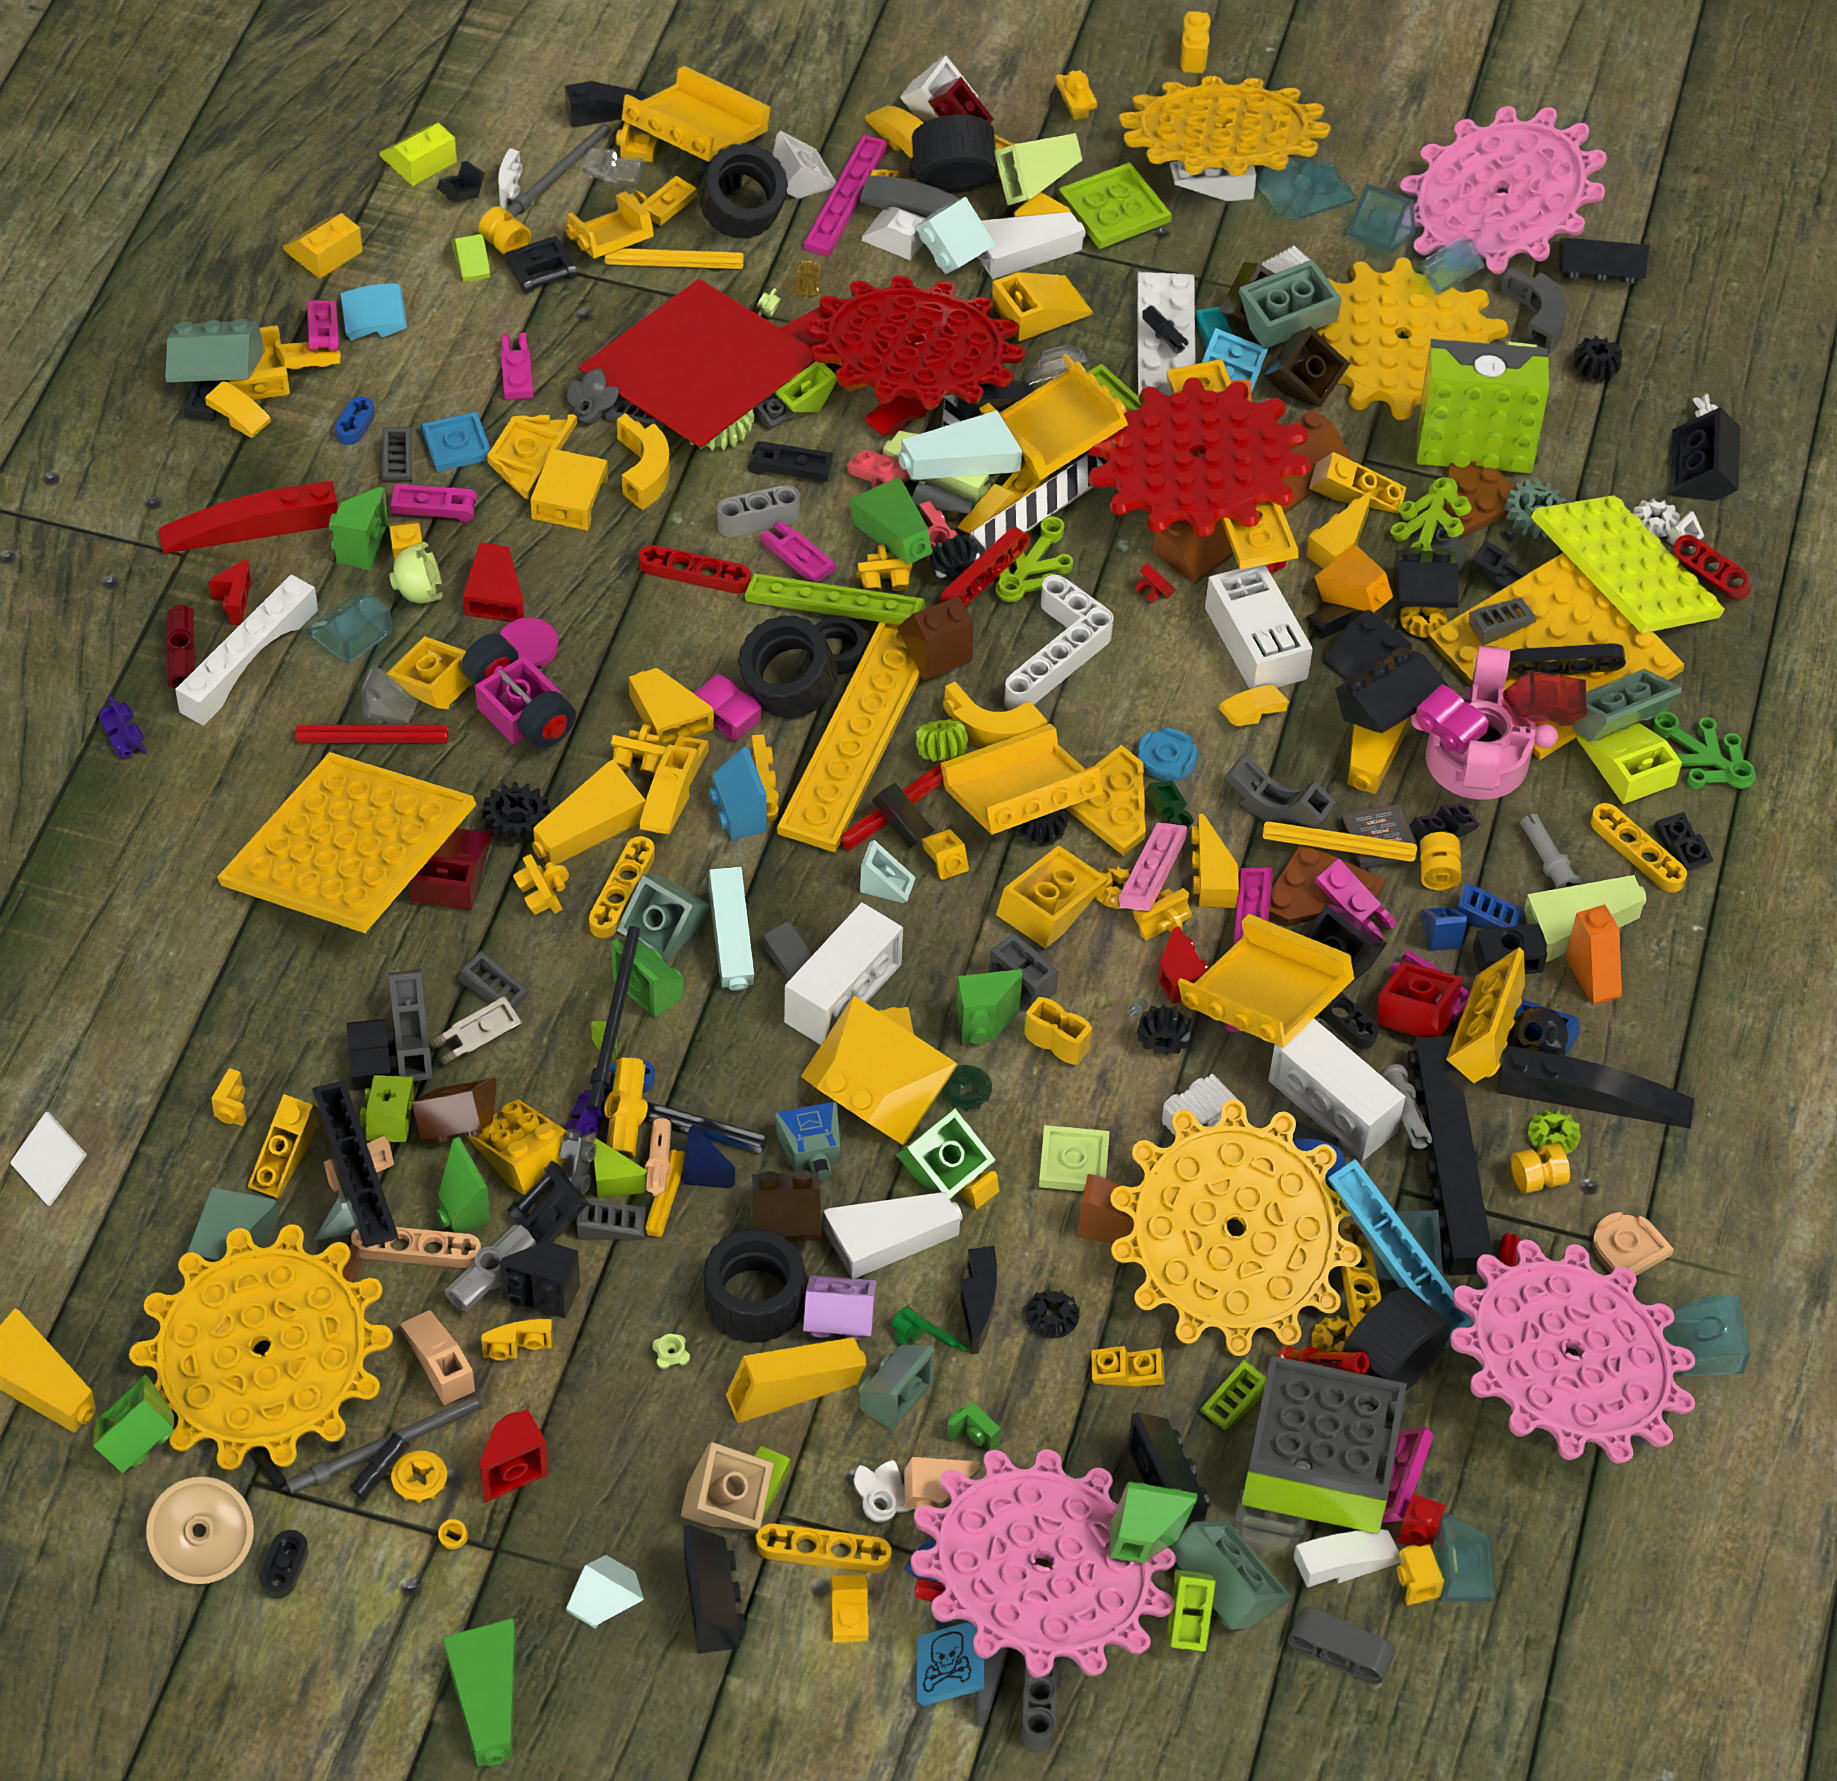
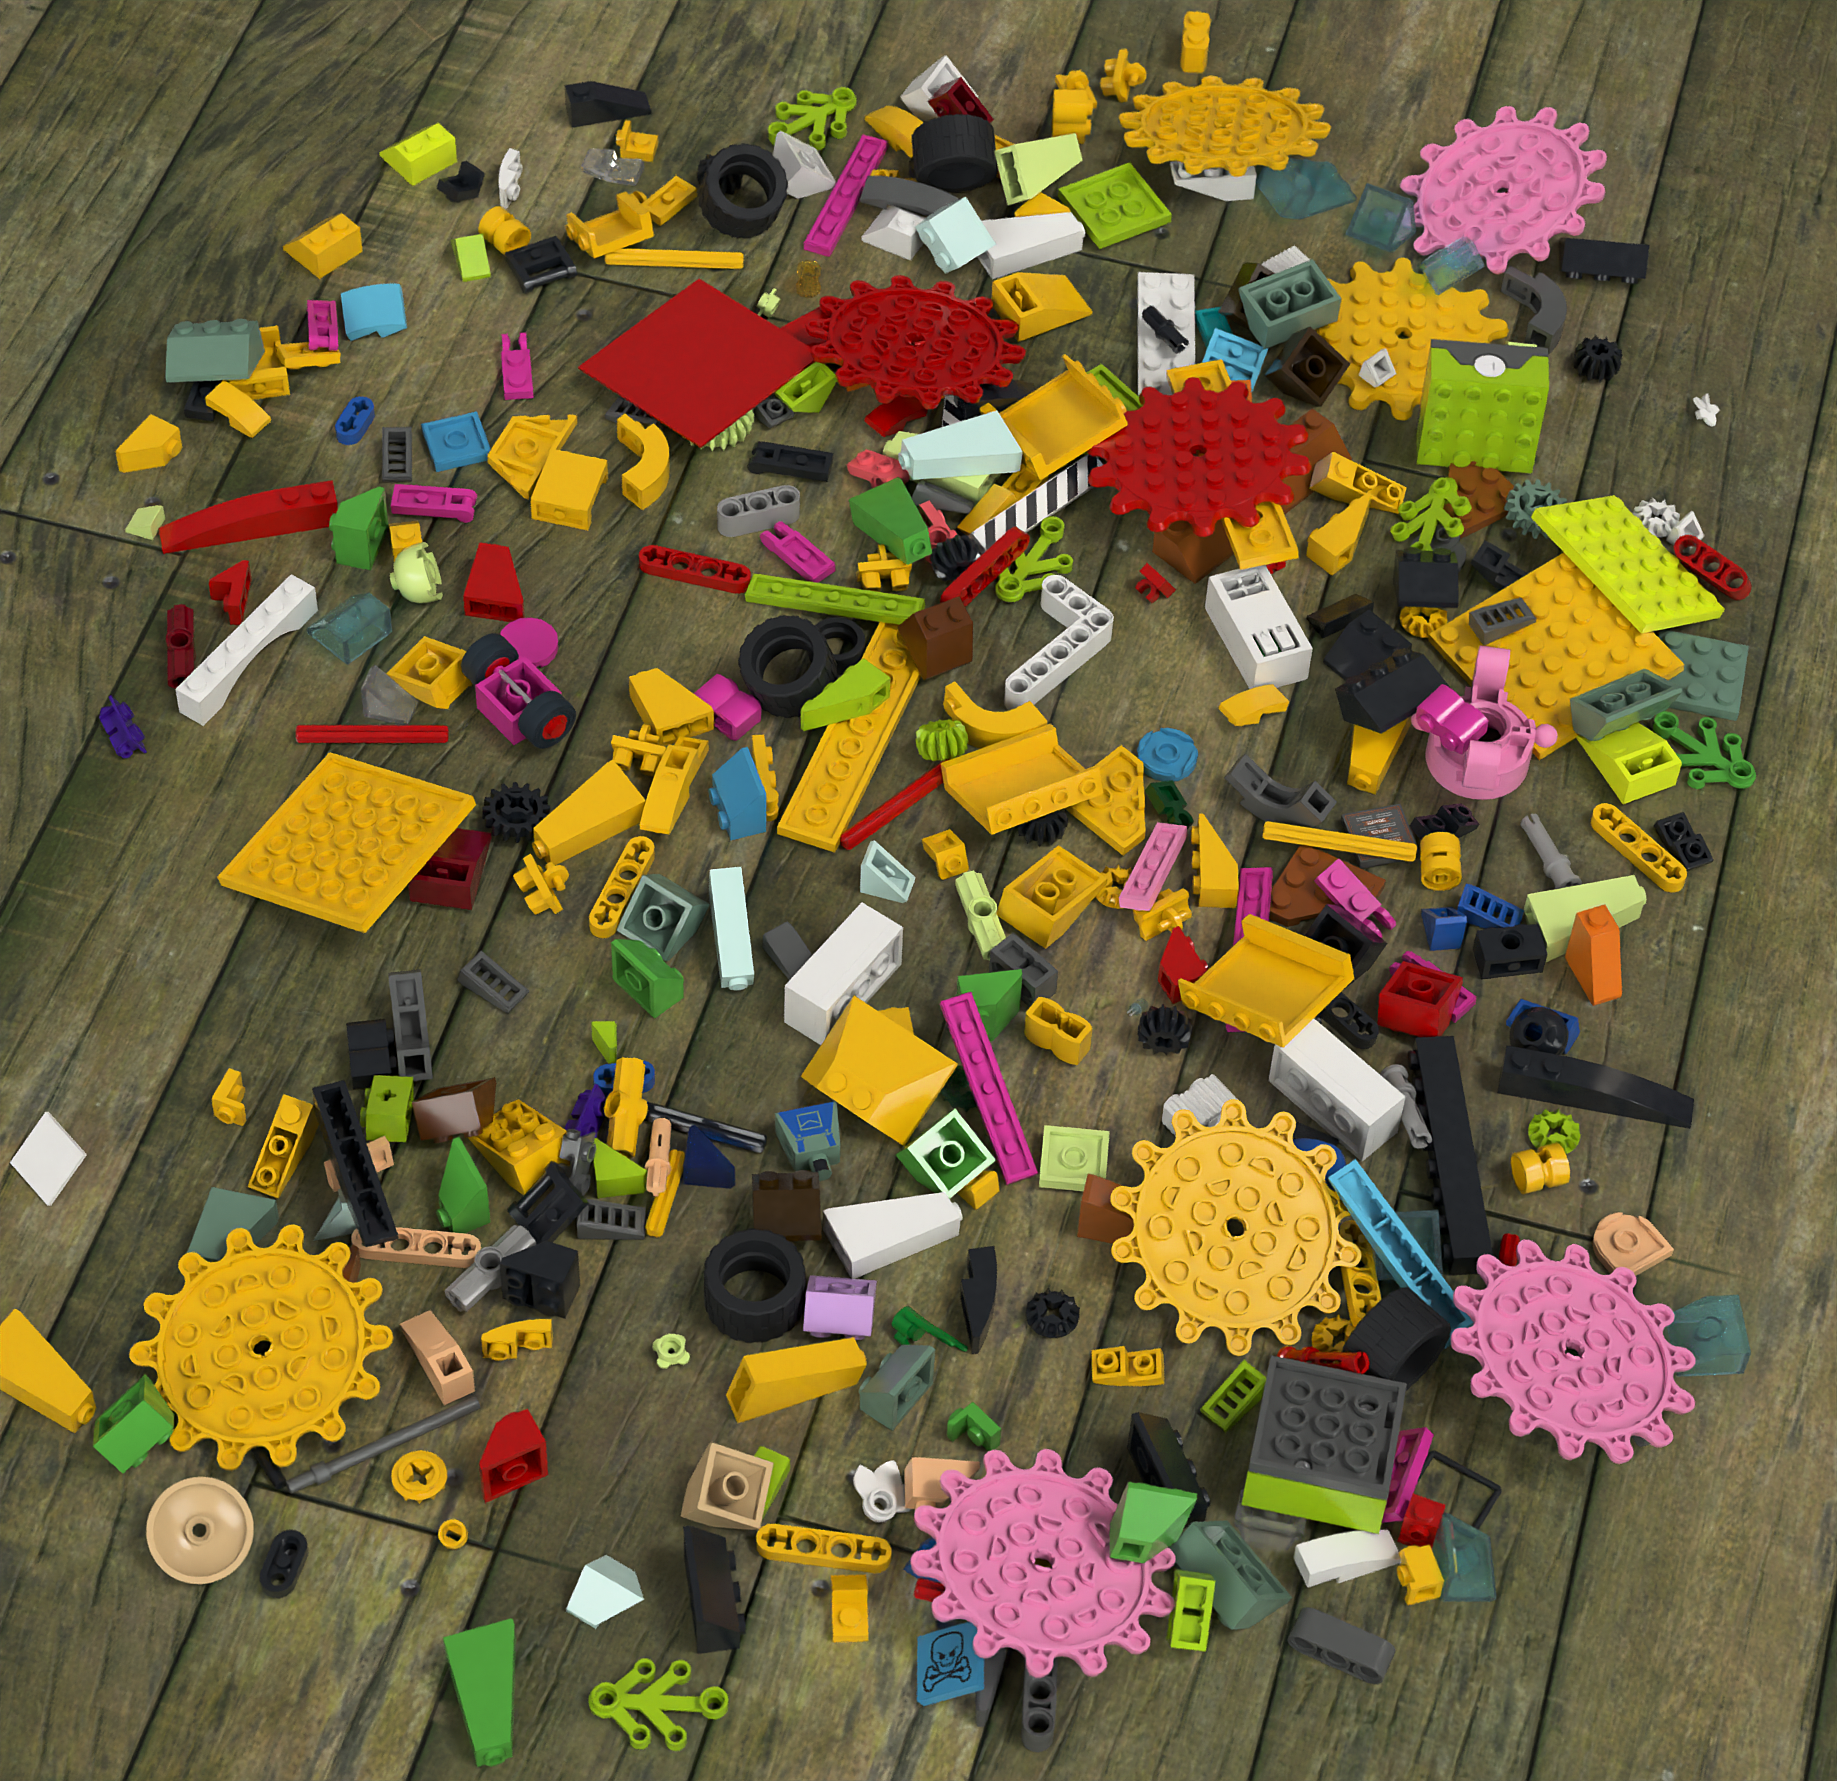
(146, 521): none -> yellowish green slope
(149, 445): none -> yellow slope
(379, 1466): black pin -> none
(478, 1029): hinge -> none
(523, 201): dark grey bar -> none
(592, 394): dark grey plate -> none
(601, 1075): black bar -> none
(653, 1702): none -> lime plant
(698, 115): yellow panel -> none
(840, 101): none -> lime plant
(850, 696): none -> lime slope
(902, 814): black slope -> none
(980, 911): none -> yellowish green piece
(988, 1088): none -> dark pink tile
(1052, 364): clear slope -> none
(1071, 113): none -> yellow brick
(1121, 76): none -> yellow hips
(1354, 582): light orange slope -> none
(1377, 368): none -> white slope
(1488, 1017): yellow slope -> none
(1497, 1489): none -> black piece
(1548, 698): clear red slope -> none
(1596, 659): black beam -> none
(1705, 457): black slope -> none
(1710, 676): none -> sand green plate

